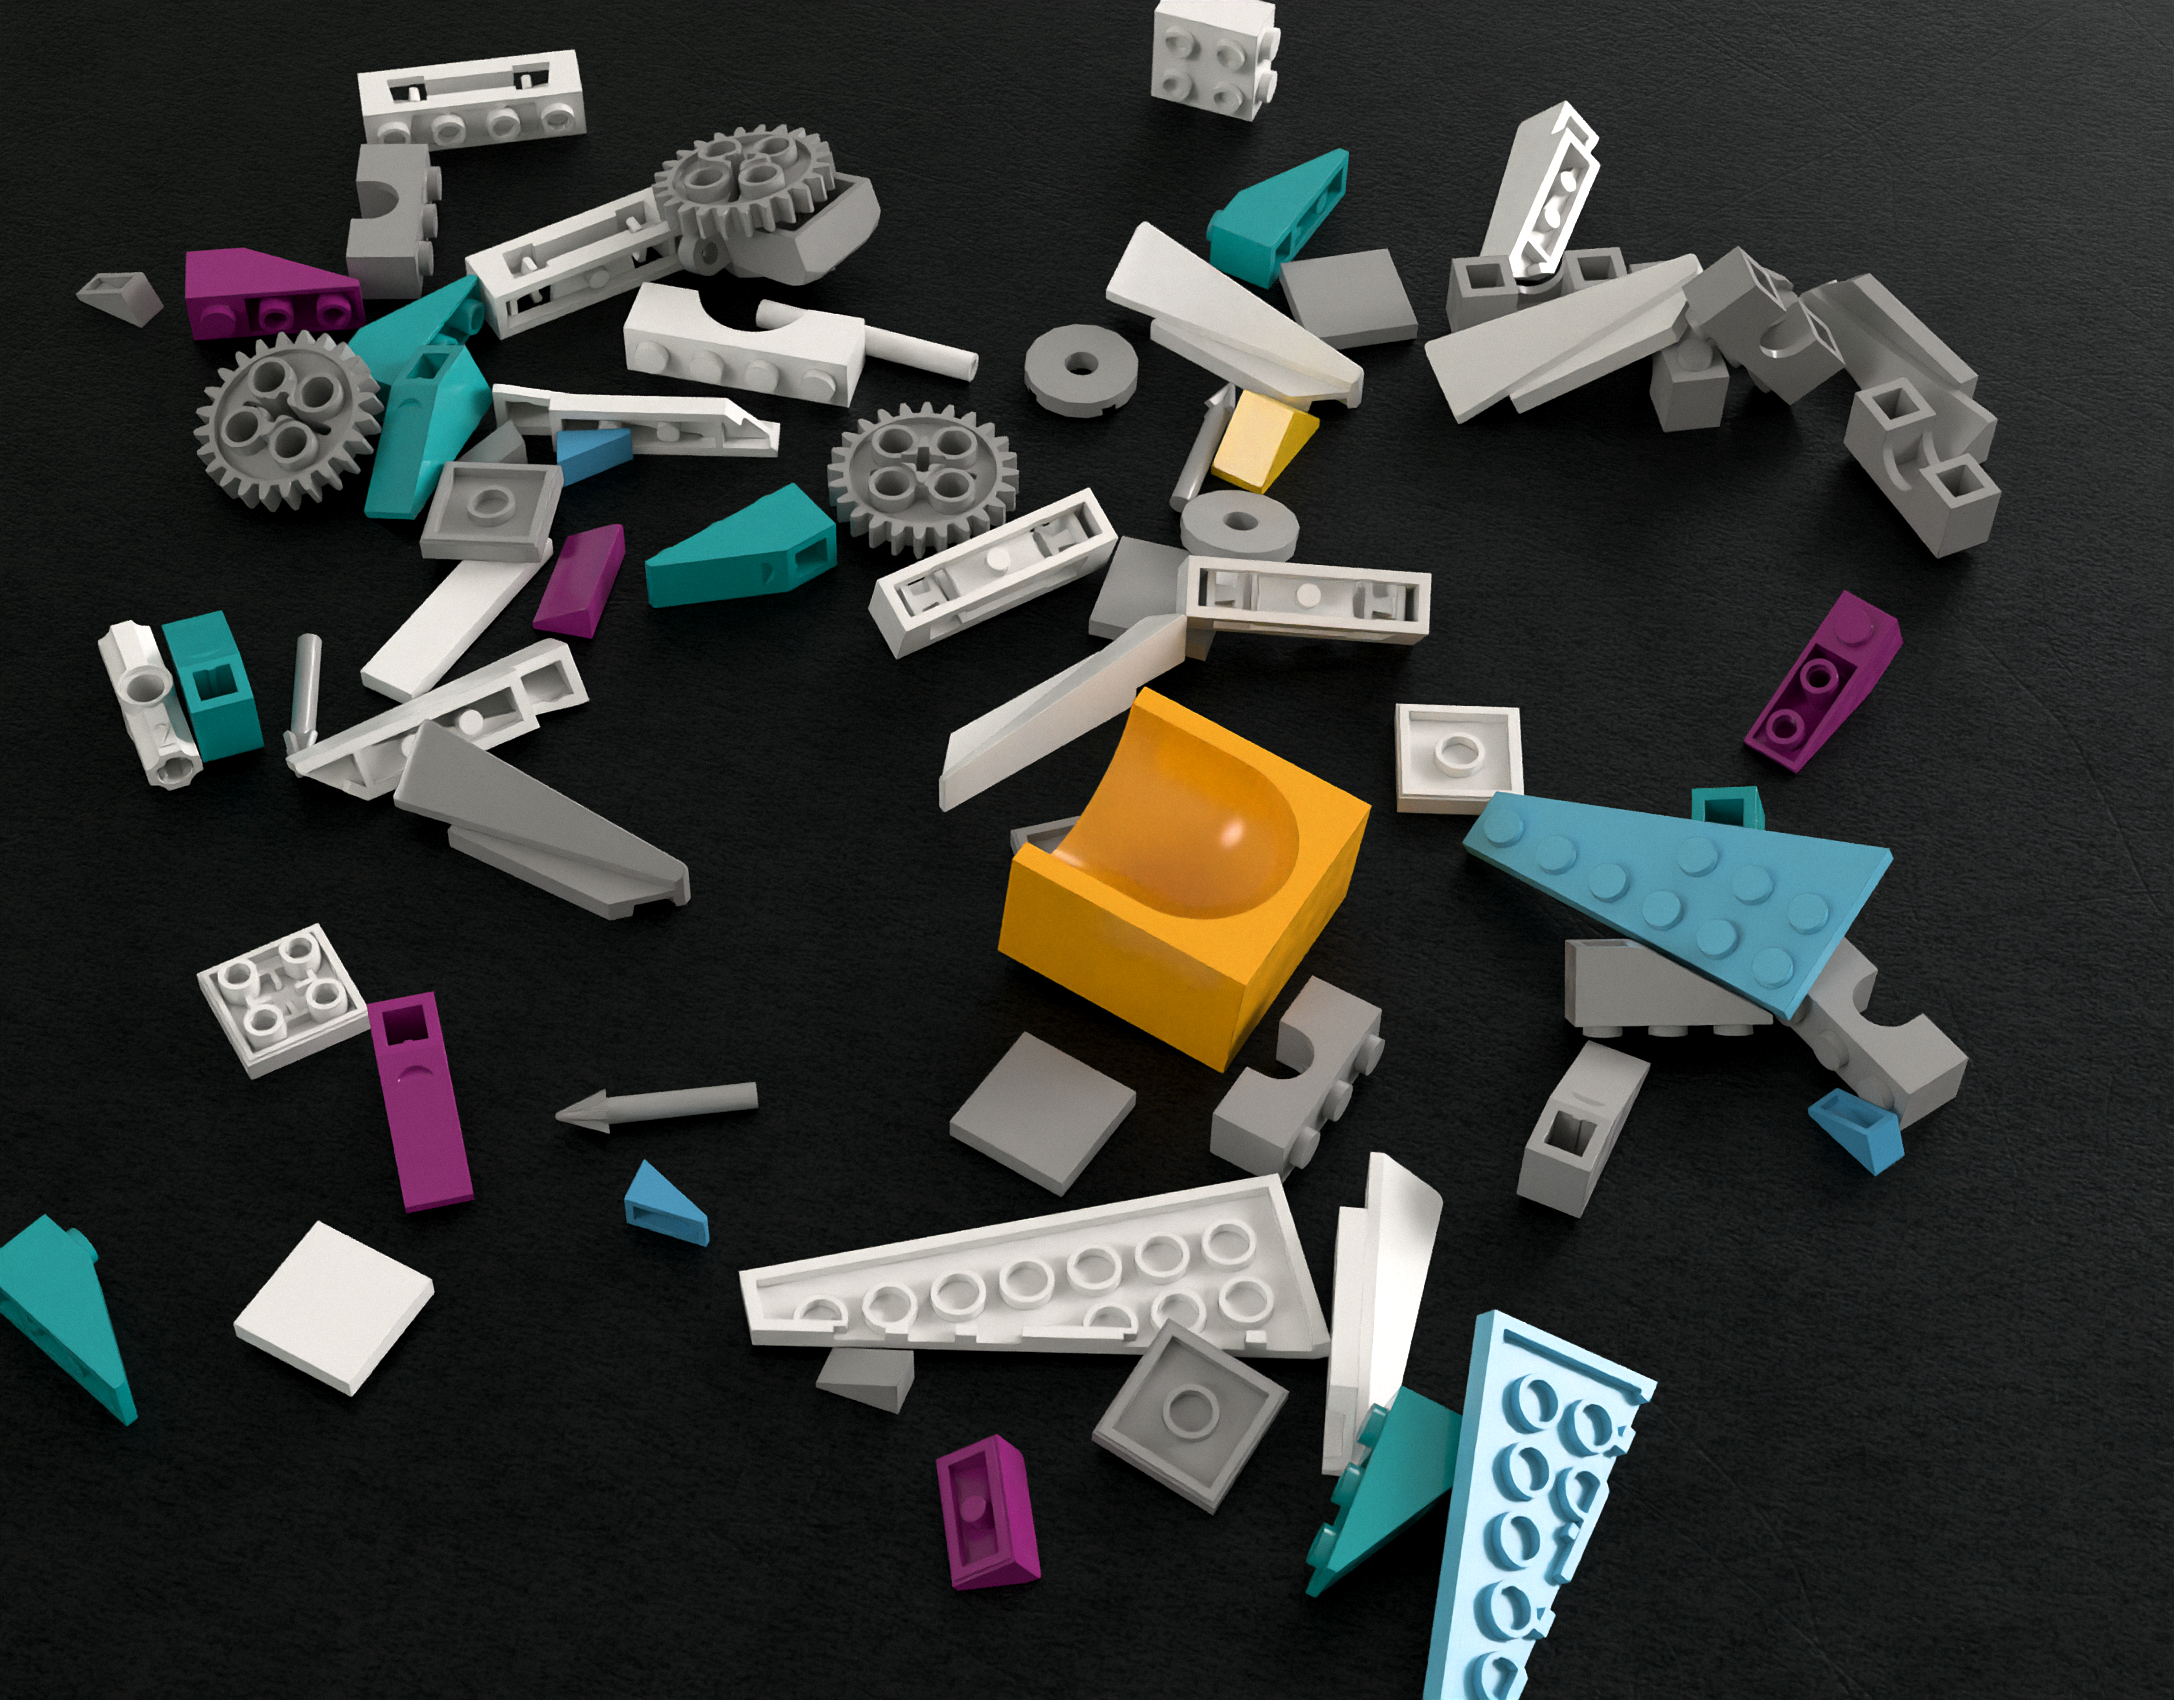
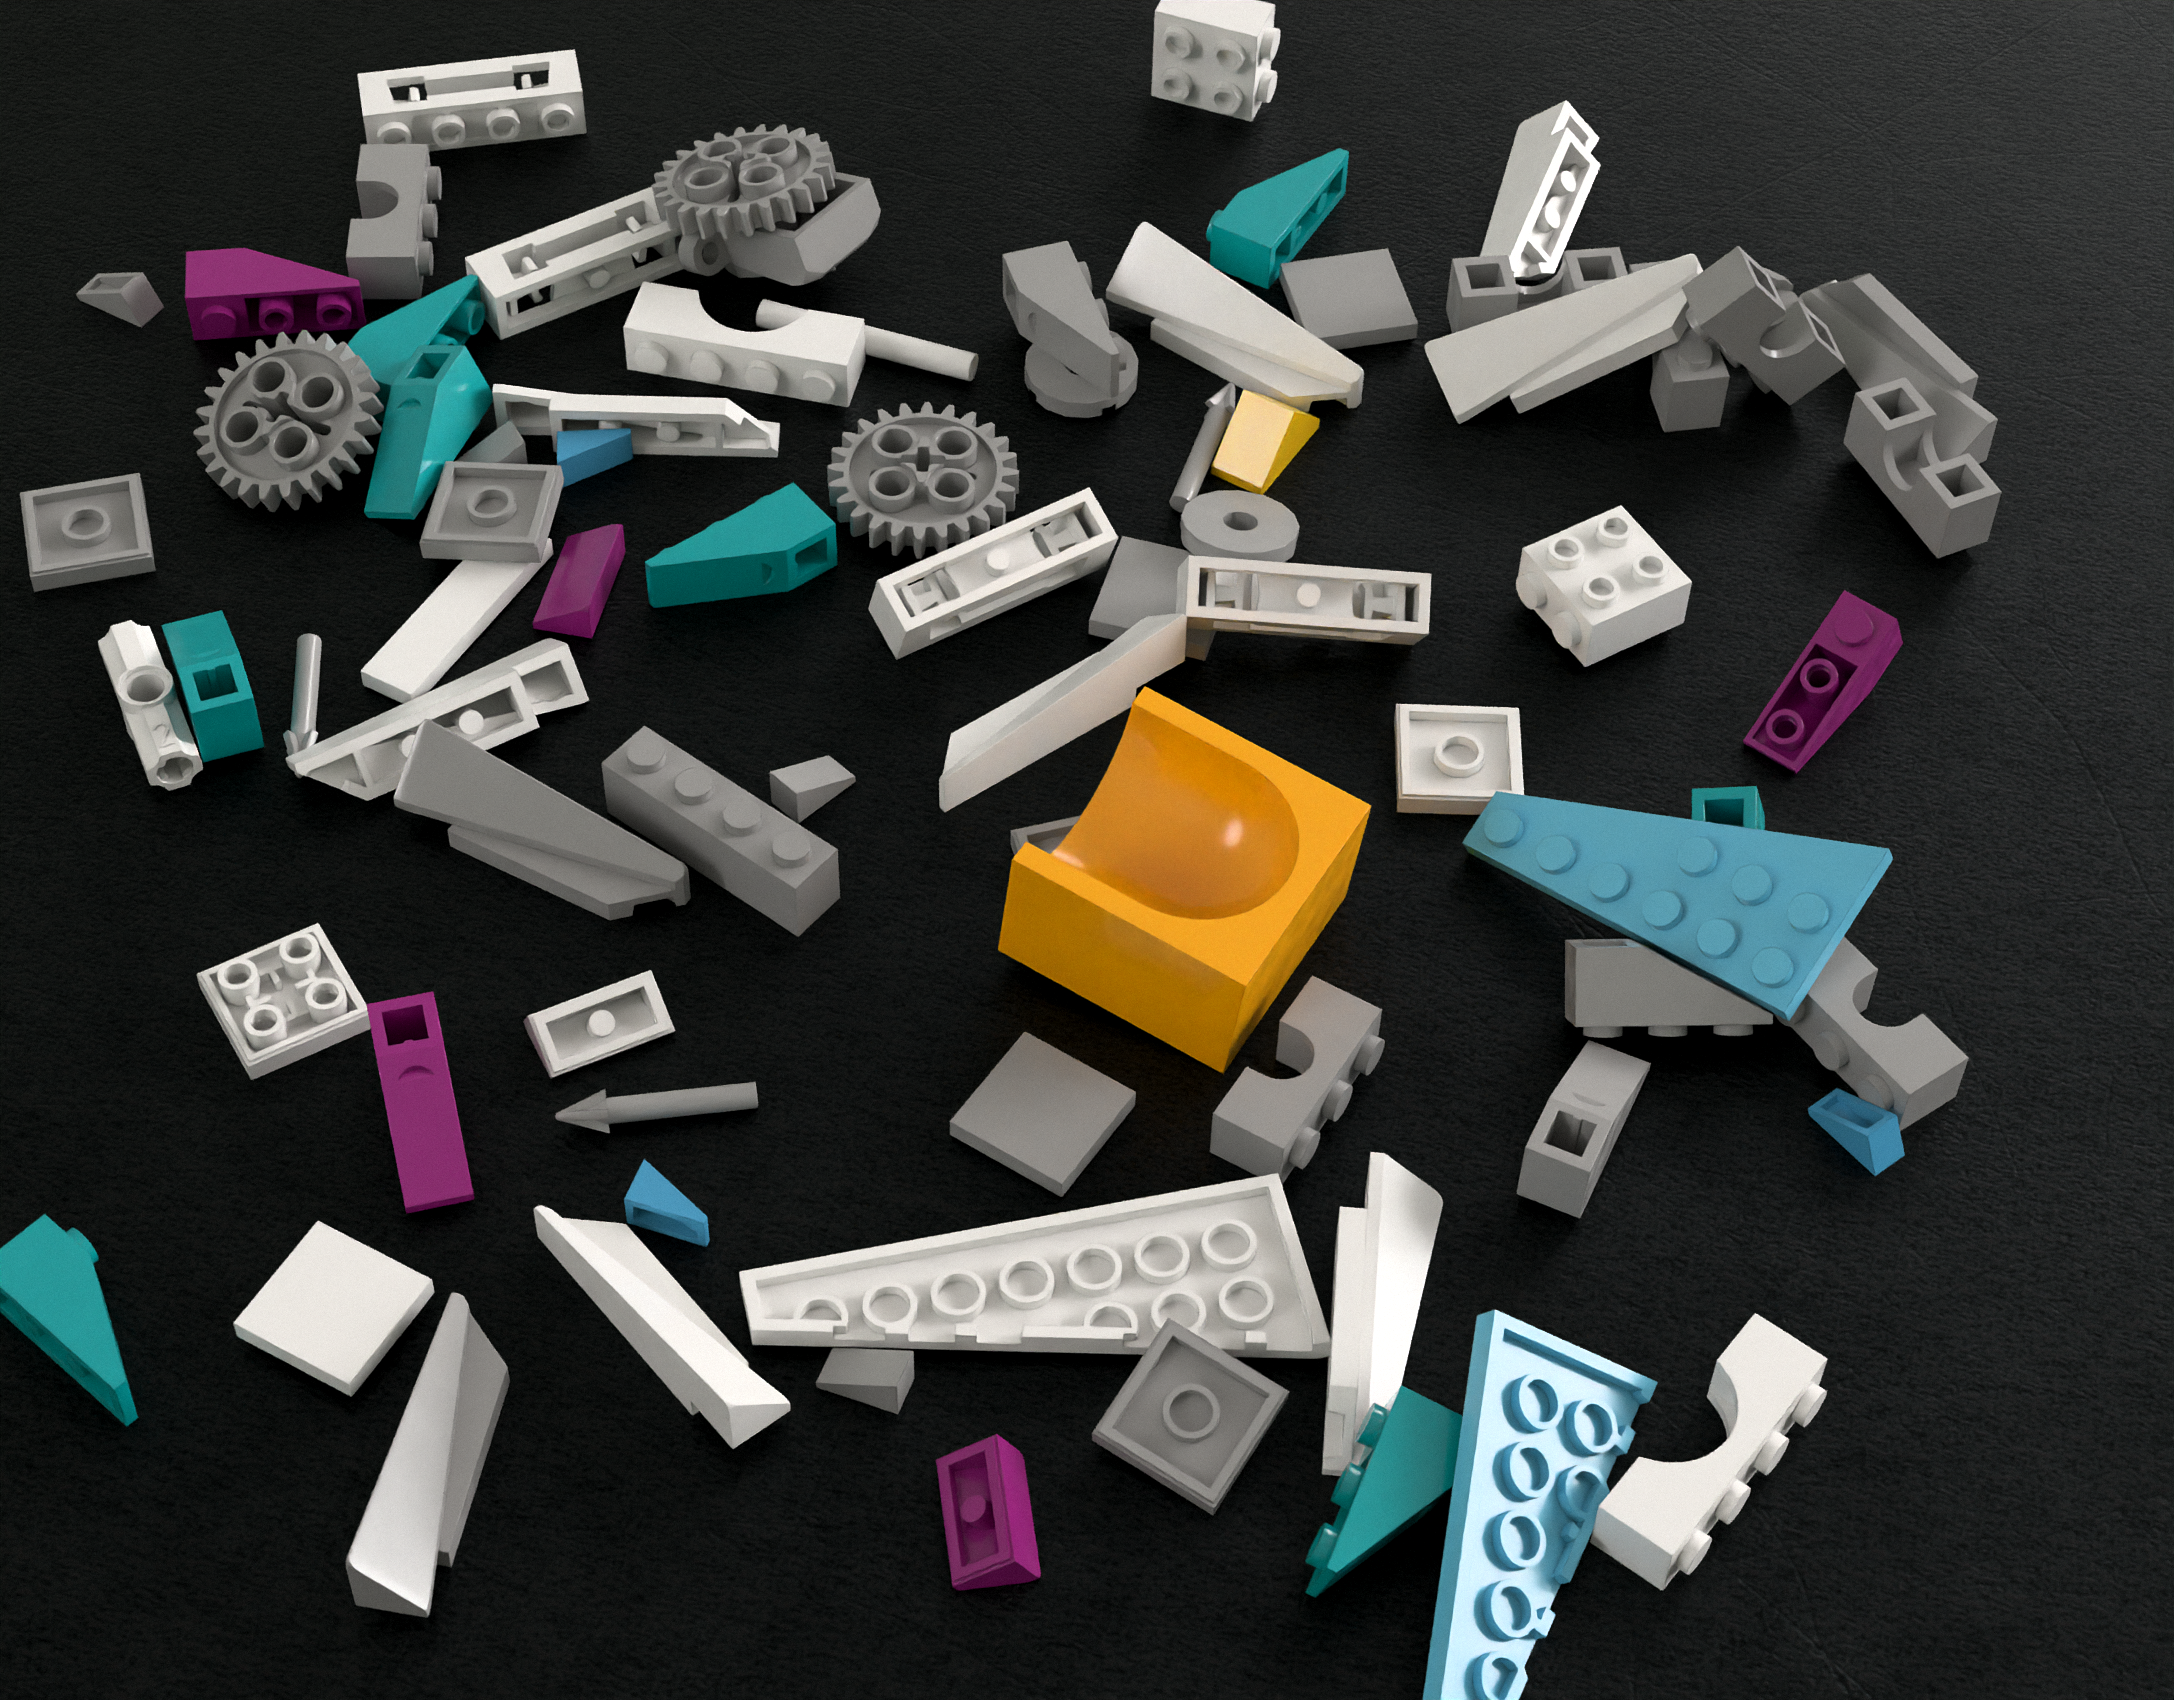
(87, 532): none -> light grey tile
(430, 1469): none -> light grey wedge
(599, 1024): none -> white slope
(663, 1324): none -> white wedge
(721, 830): none -> light grey brick
(808, 786): none -> light grey piece
(1056, 311): none -> light grey slope
(1602, 586): none -> white brick
(1664, 1510): none -> white arch

